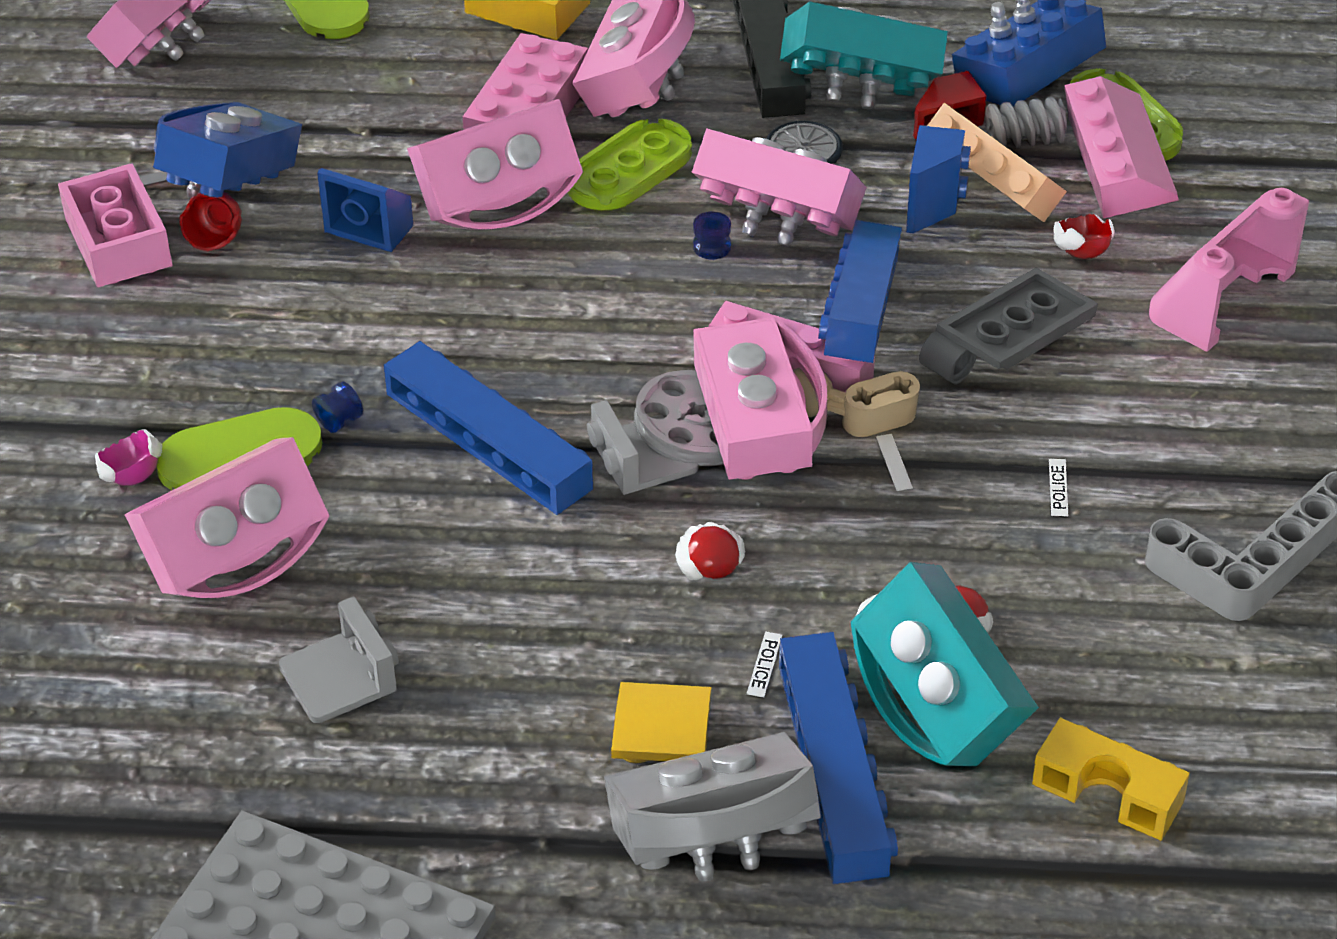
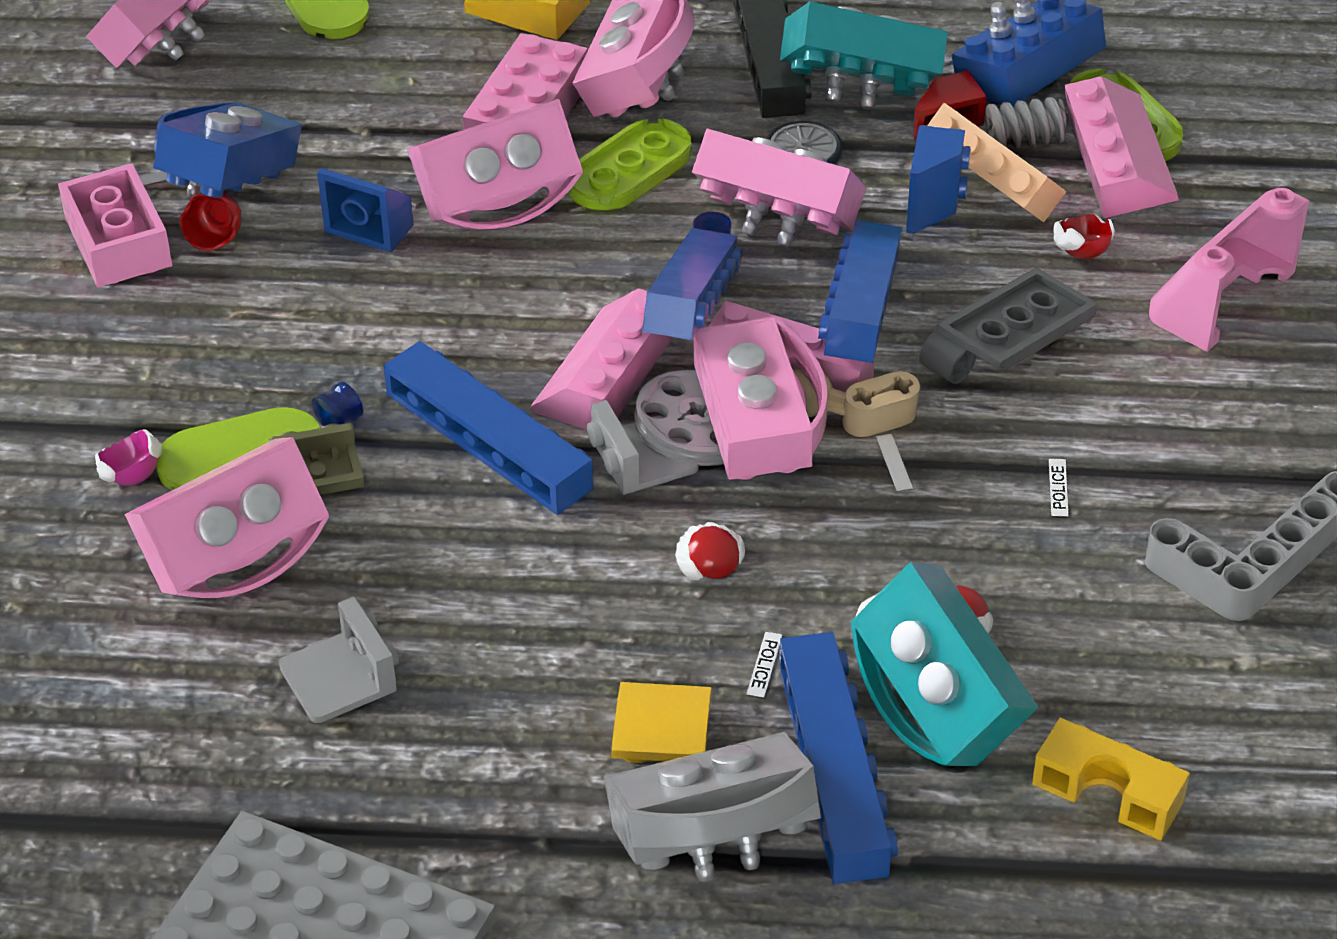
(330, 457): none -> olive bracket
(603, 364): none -> bright pink slope
(691, 284): none -> blue brick

